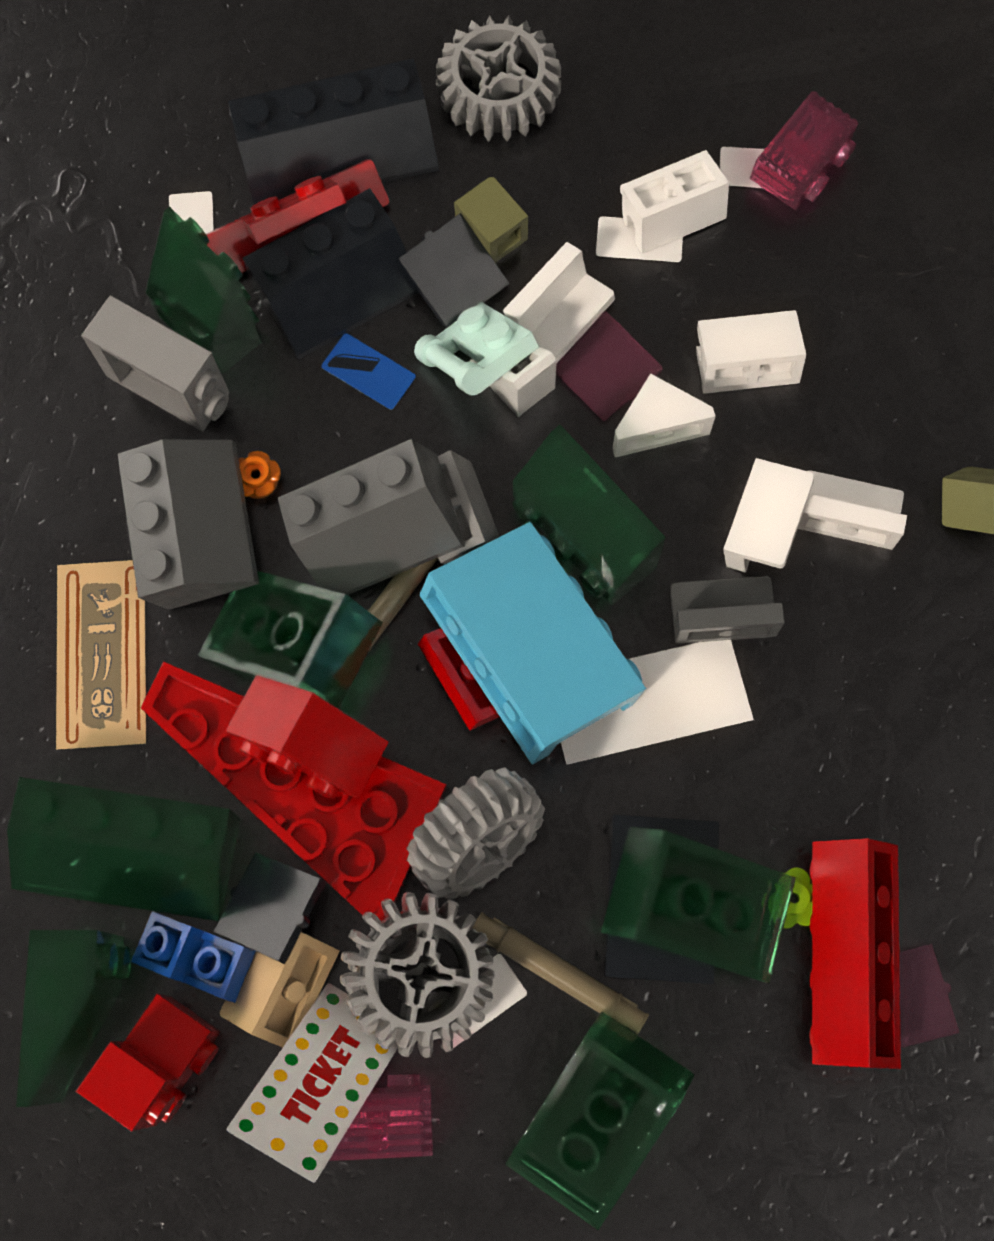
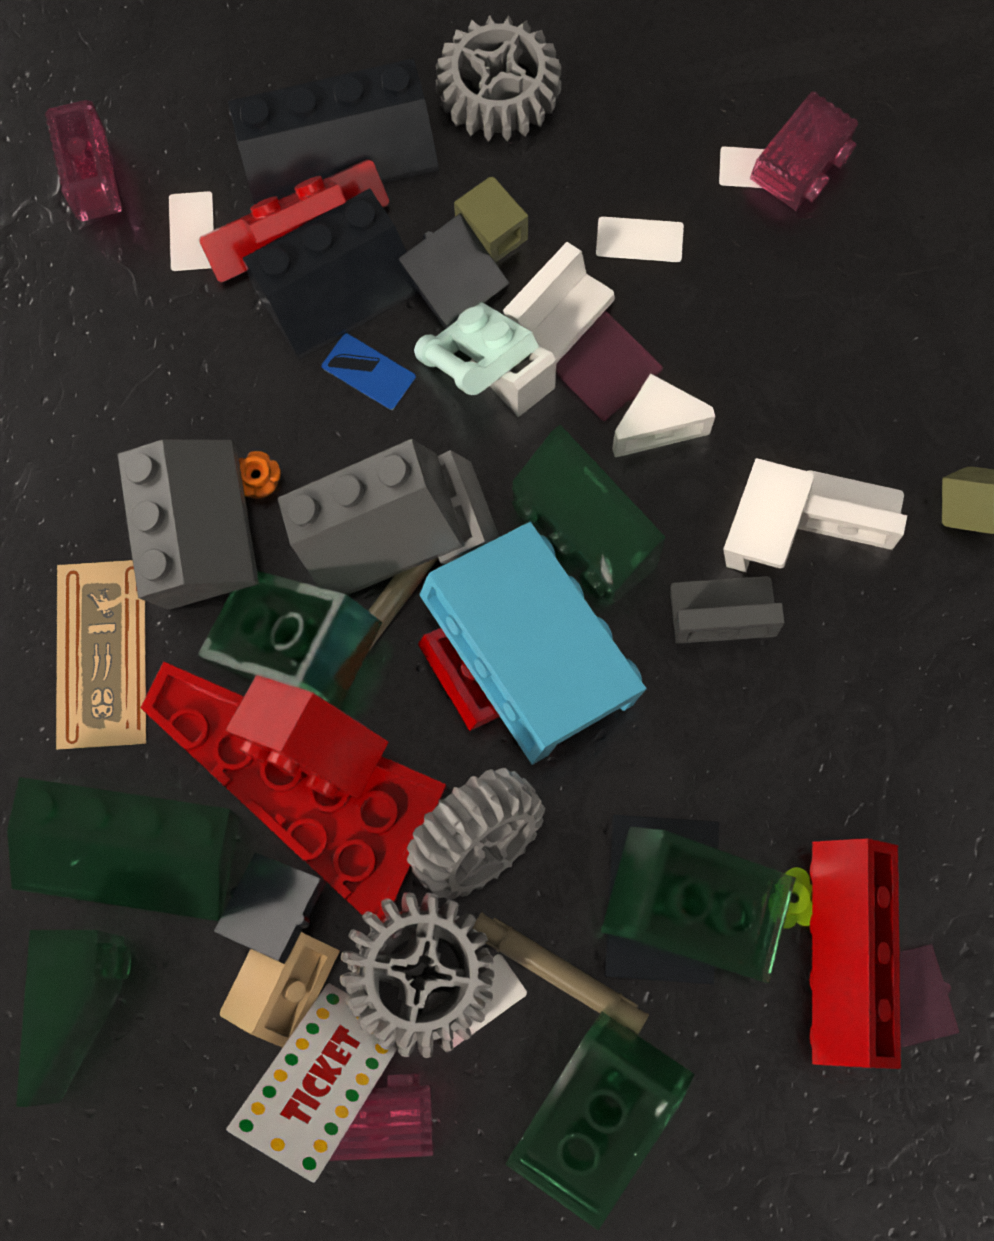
(83, 160): none -> clear pink brick
(144, 1075): red brick -> none
(157, 363): light grey window -> none
(193, 957): blue slope -> none
(200, 292): clear green slope -> none
(675, 201): white hinge -> none
(686, 694): white sticker -> none
(750, 351): white hinge -> none

